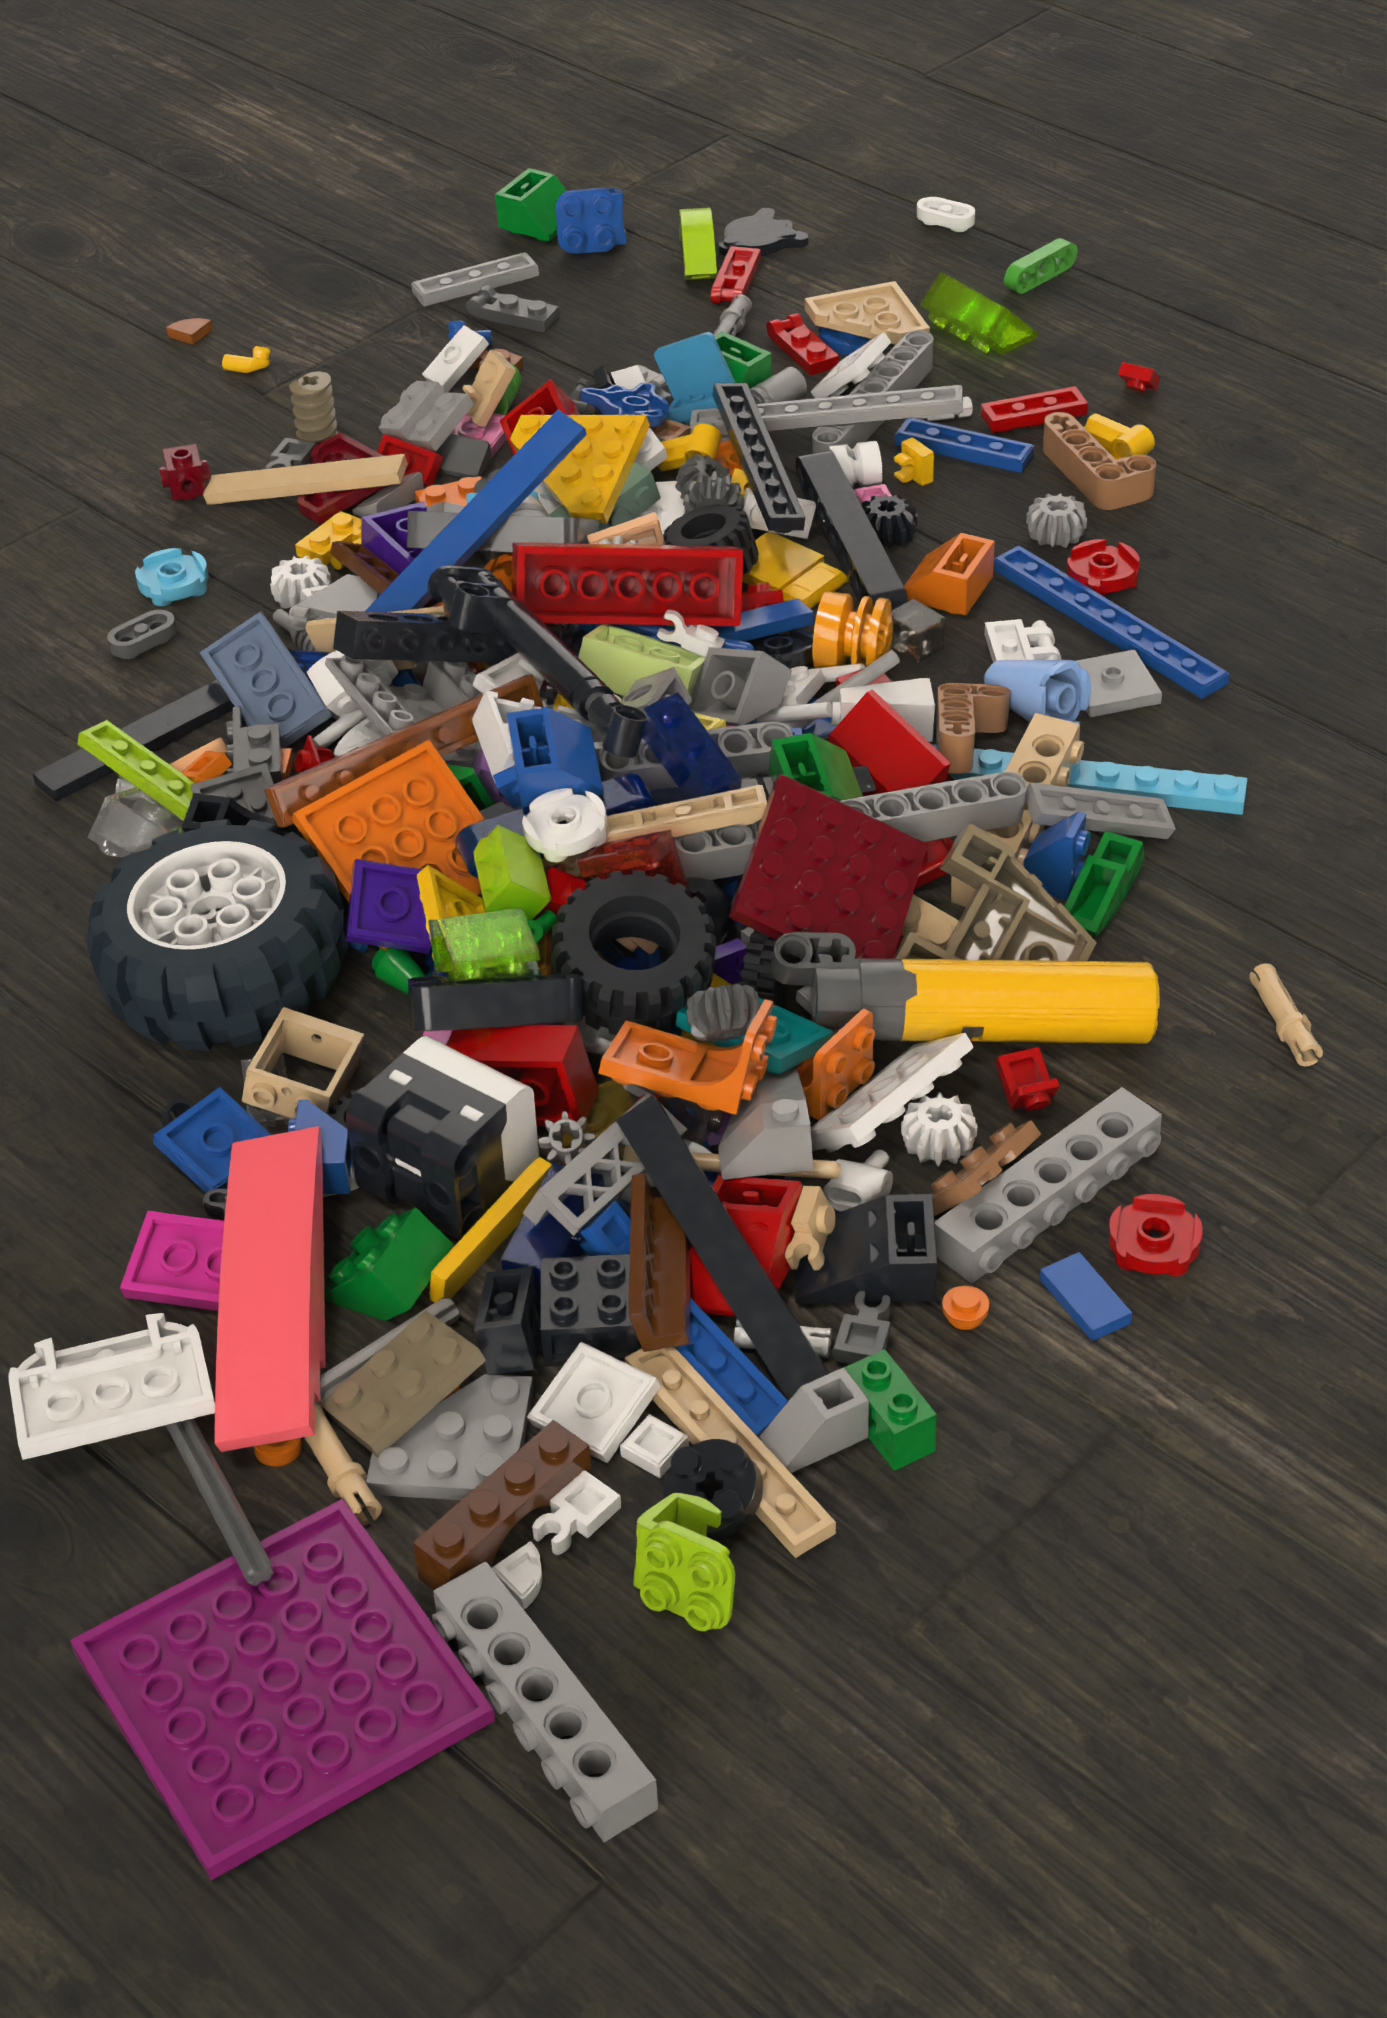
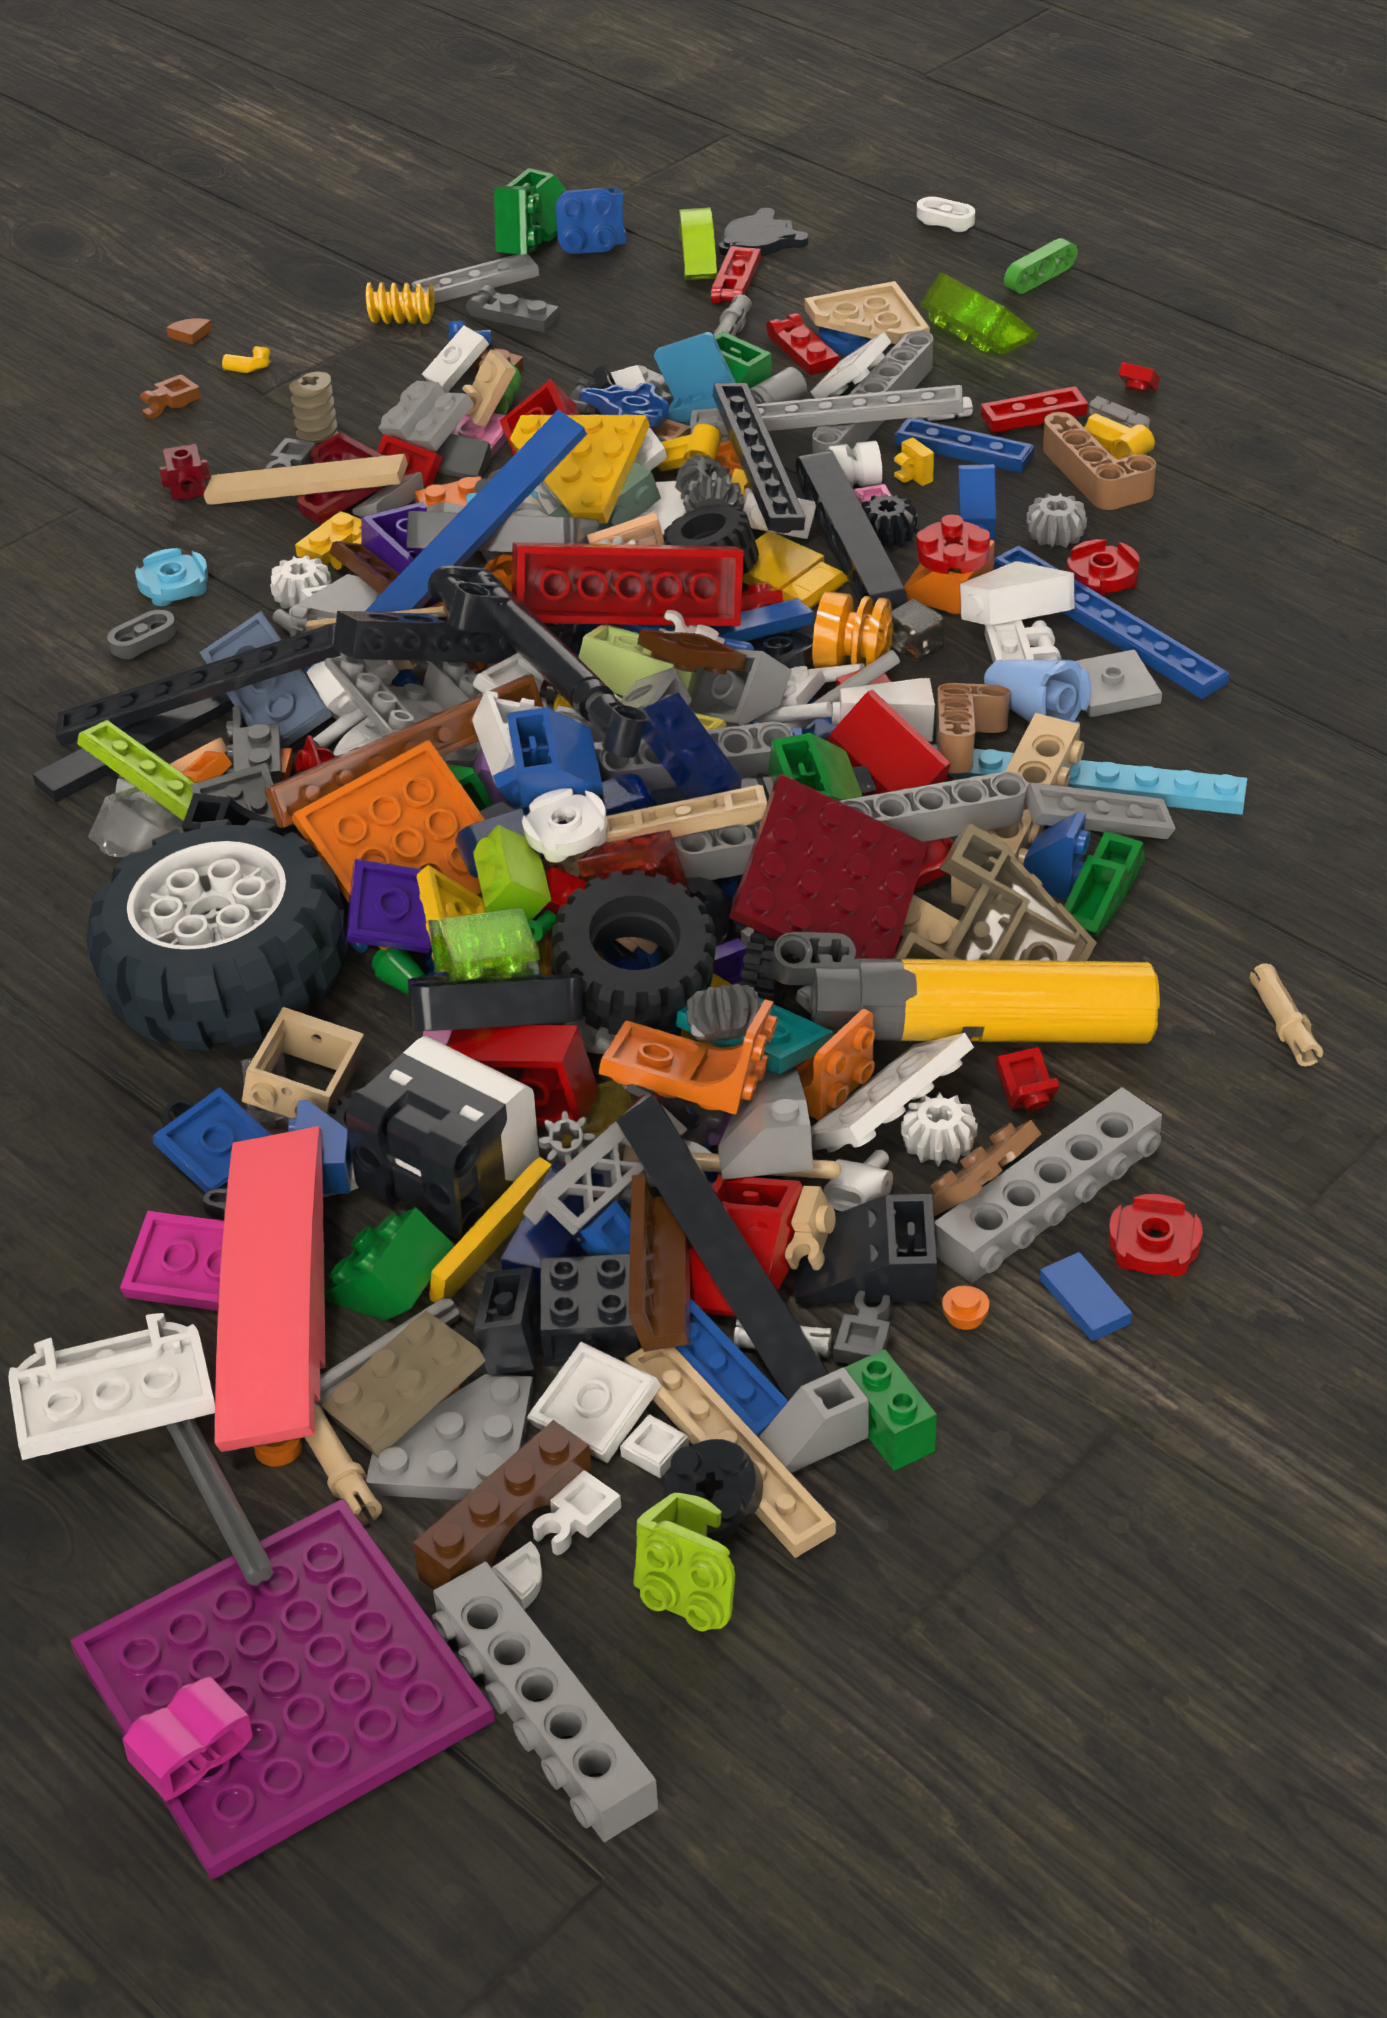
(172, 392): none -> dark orange plate
(187, 1737): none -> dark pink brick
(200, 683): none -> black tile
(400, 304): none -> yellow piece
(517, 219): none -> green slope
(691, 651): none -> reddish brown plate
(953, 545): none -> red plate
(977, 496): none -> blue slope
(1016, 594): none -> white slope
(1117, 413): none -> light grey axle

